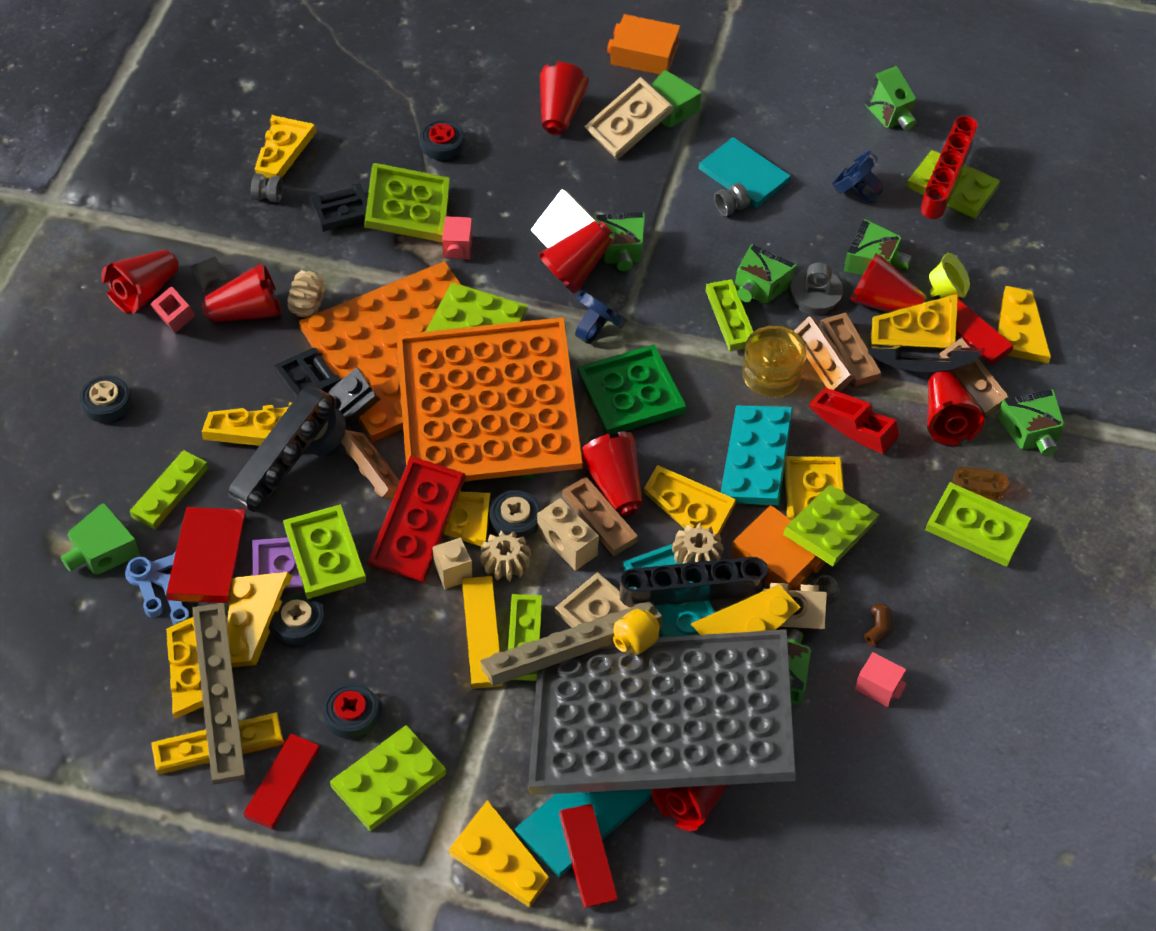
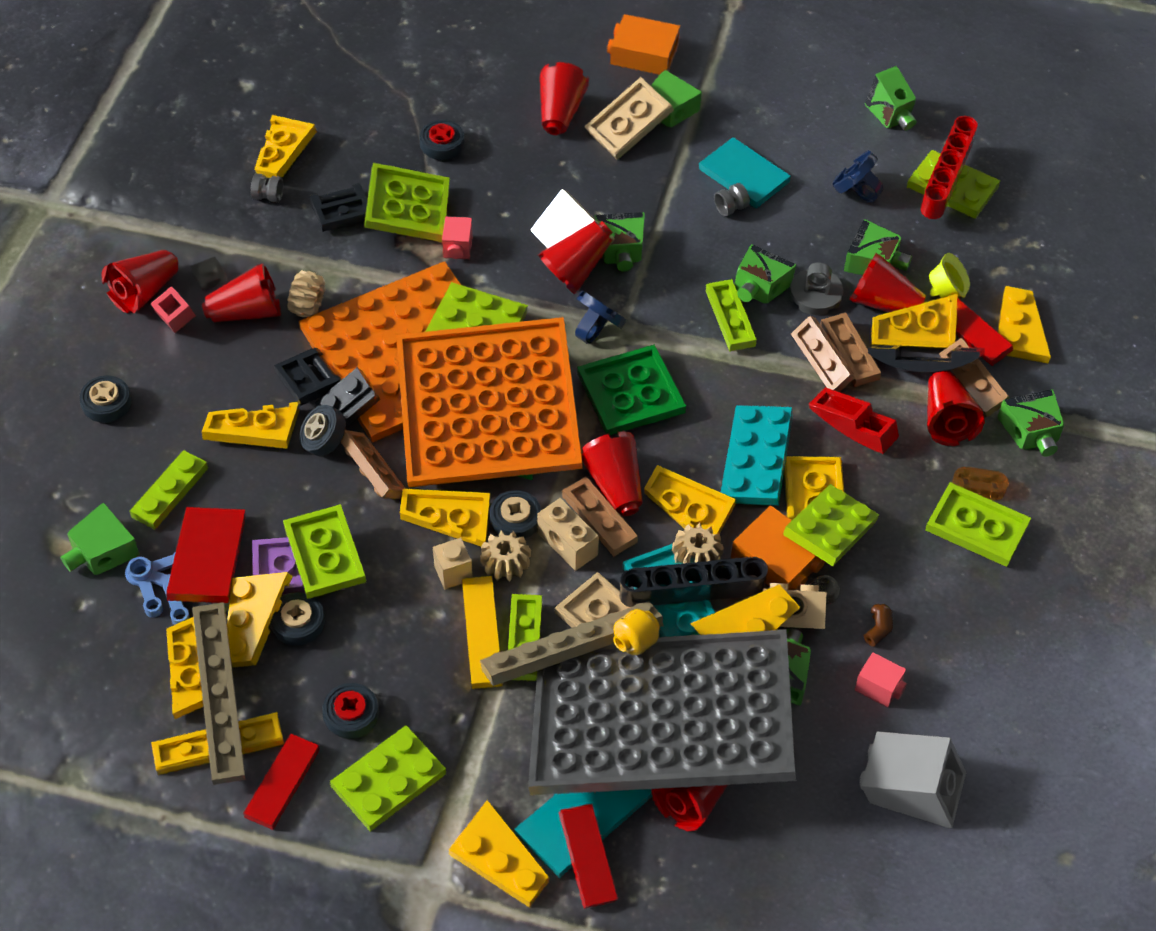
(282, 448): black beam -> none
(416, 519): red tile -> none
(773, 361): clear yellow wheel -> none
(914, 776): none -> light grey slope

